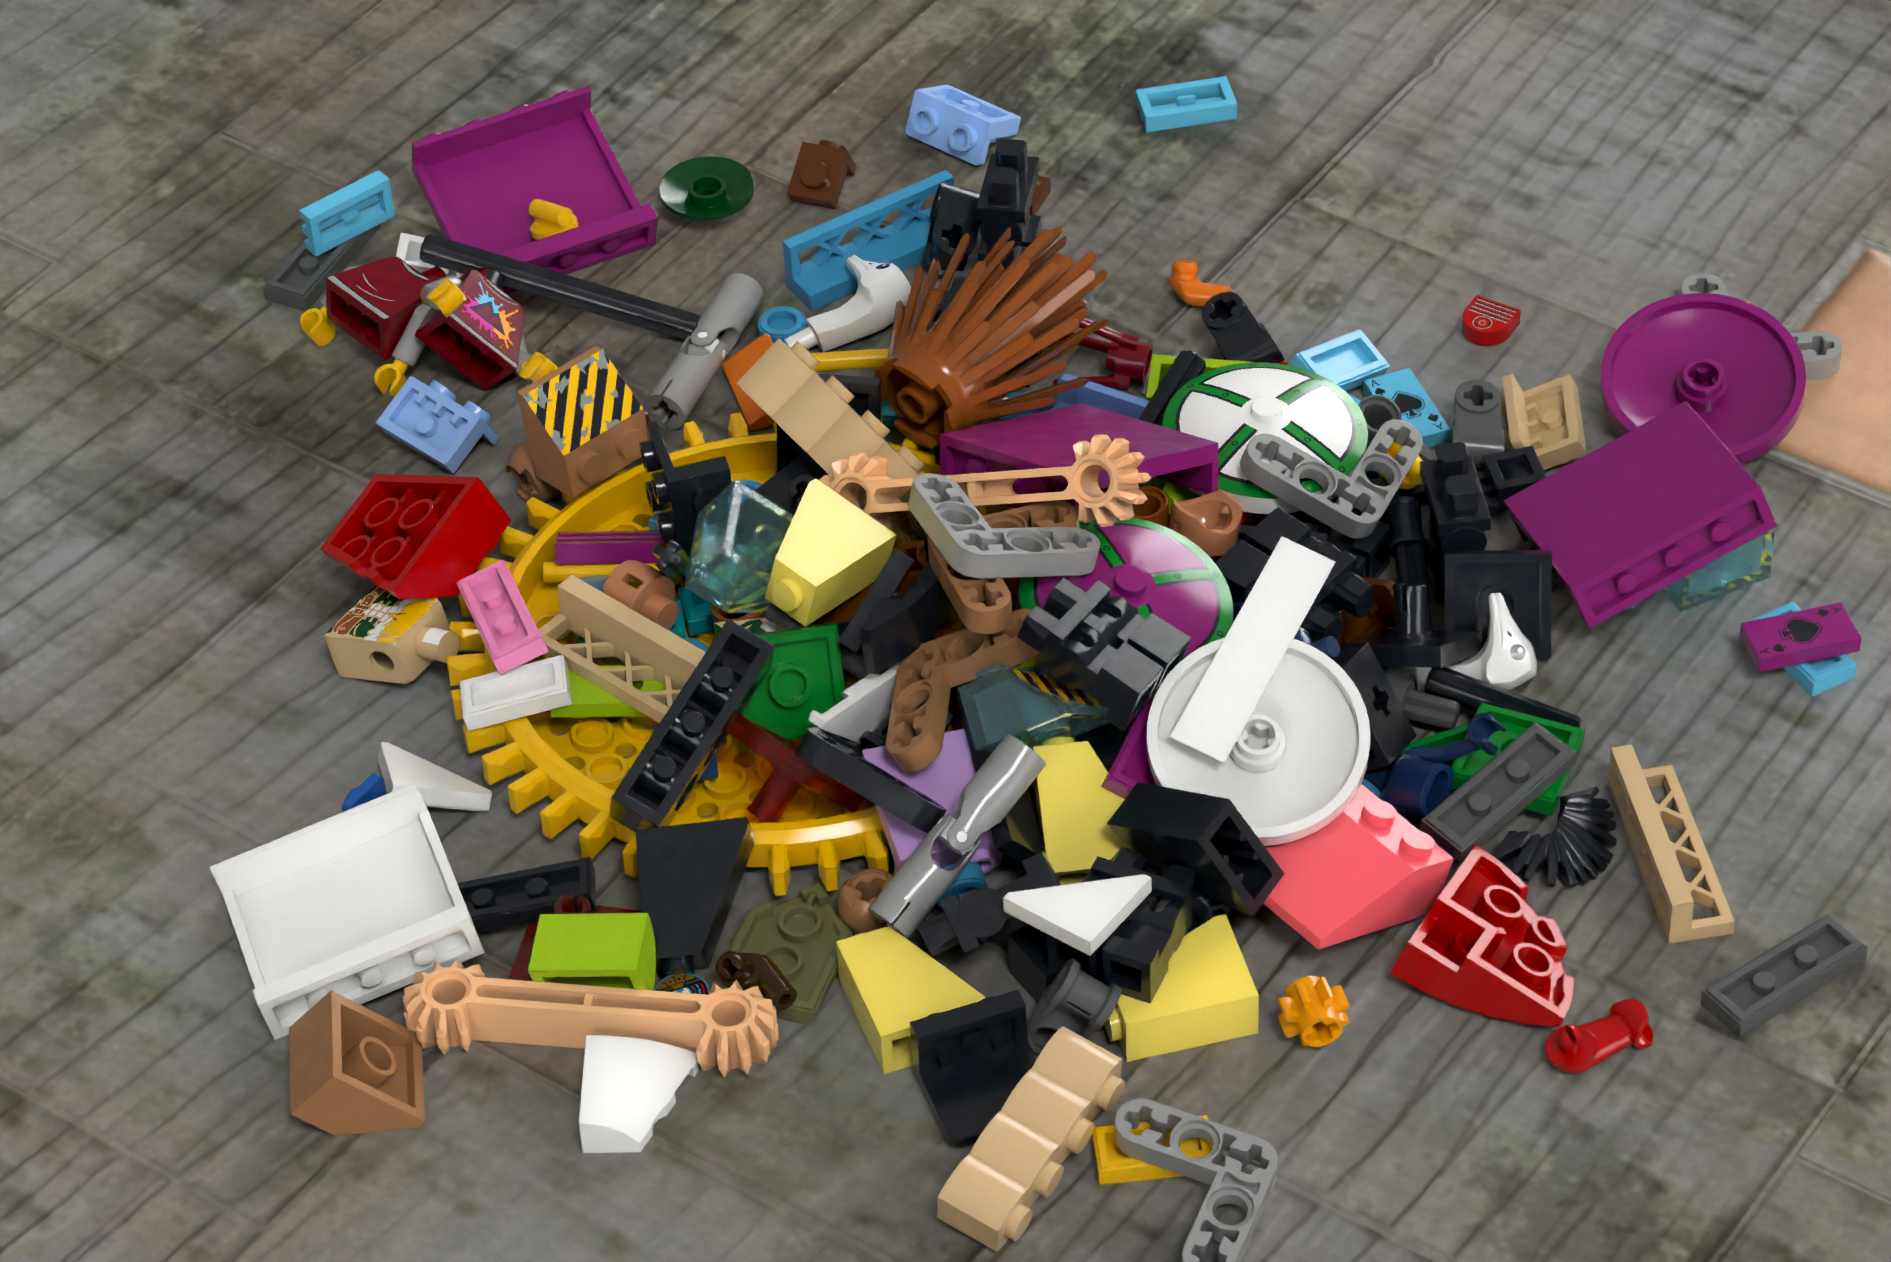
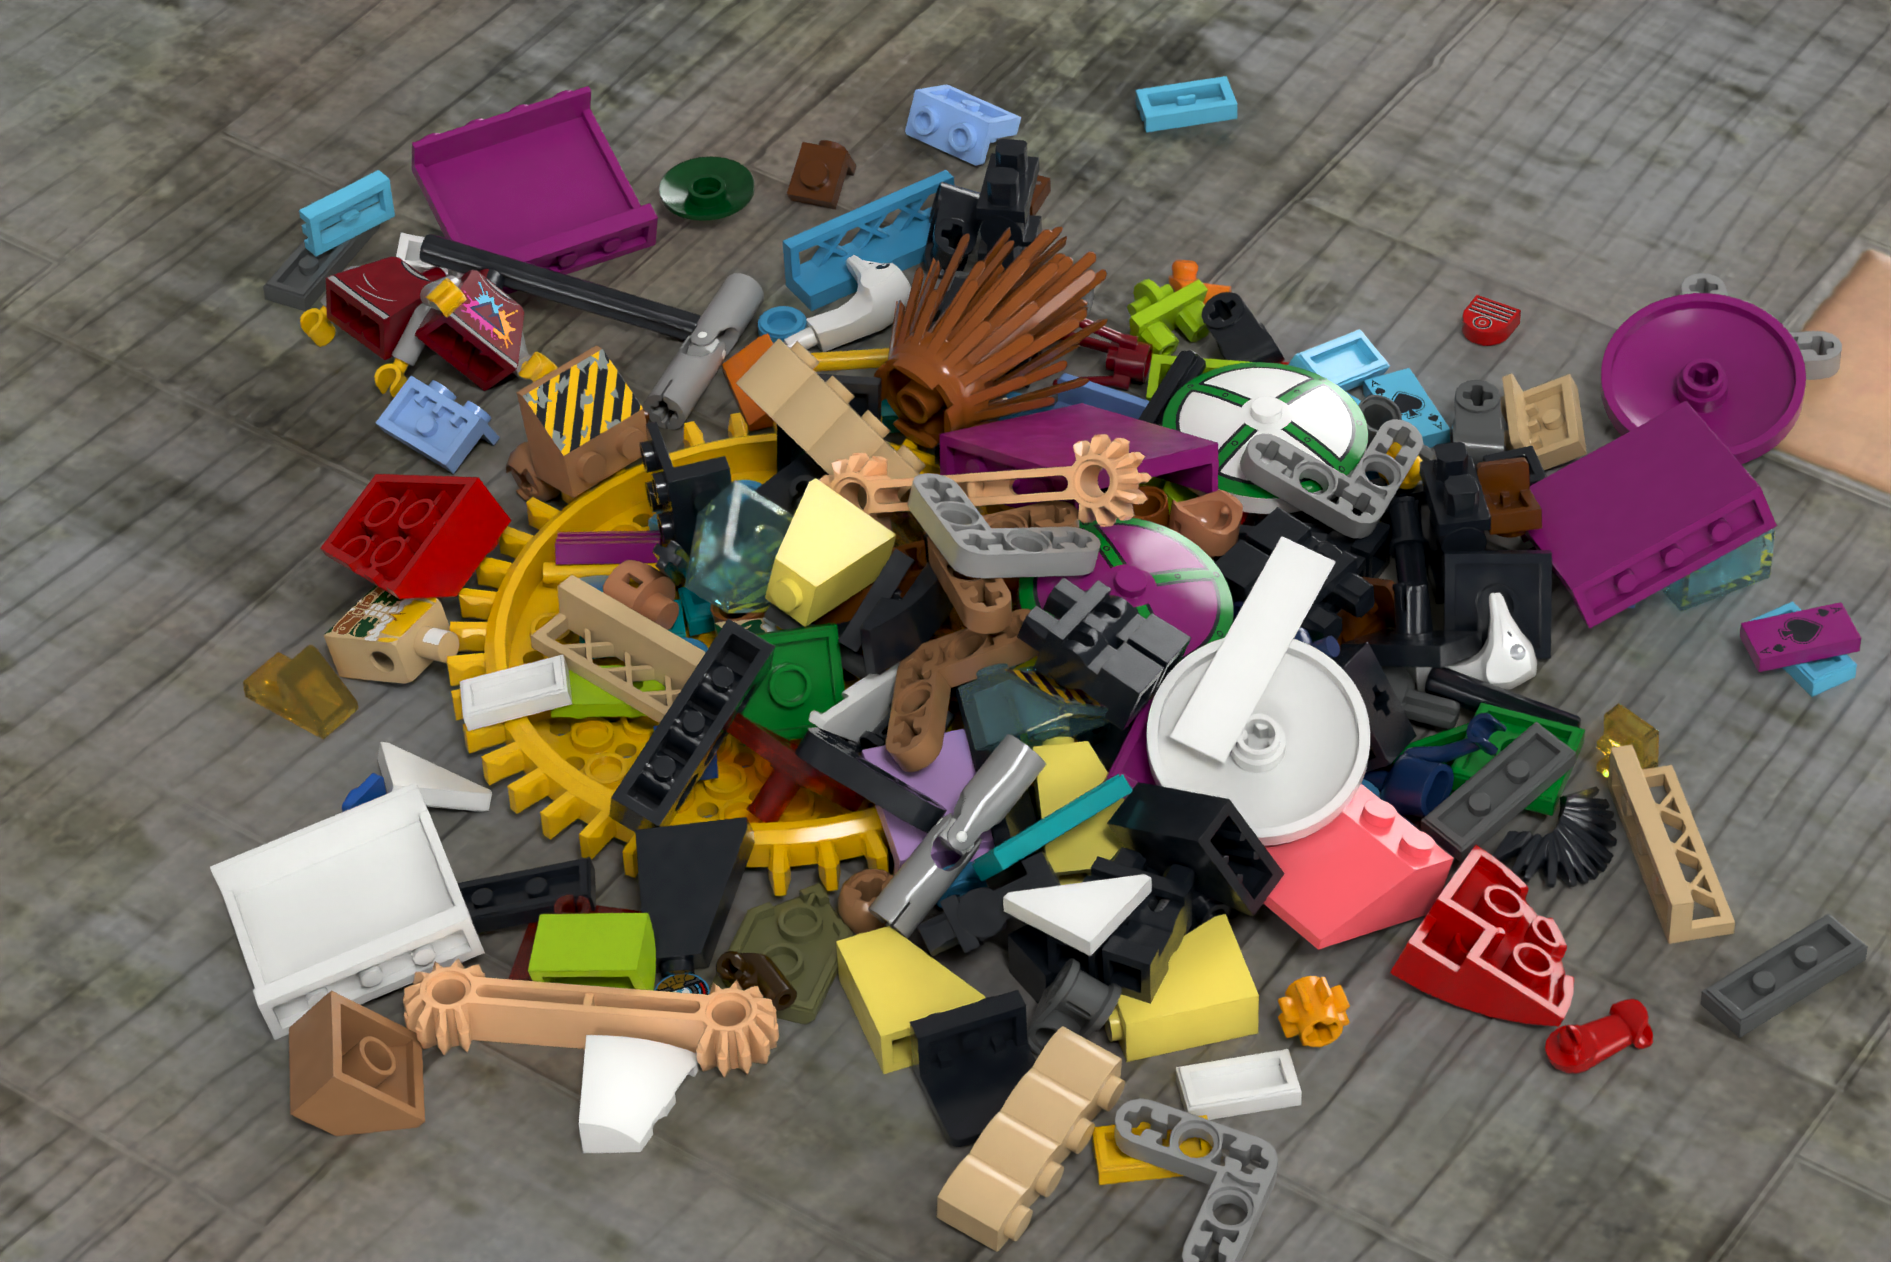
(302, 691): none -> clear yellow slope
(502, 617): bright pink tile -> none
(550, 219): yellow plate -> none
(1051, 827): none -> teal tile
(1162, 310): none -> lime hips
(1239, 1085): none -> white tile
(1509, 497): none -> reddish brown bracket
(1623, 729): none -> clear yellow tile

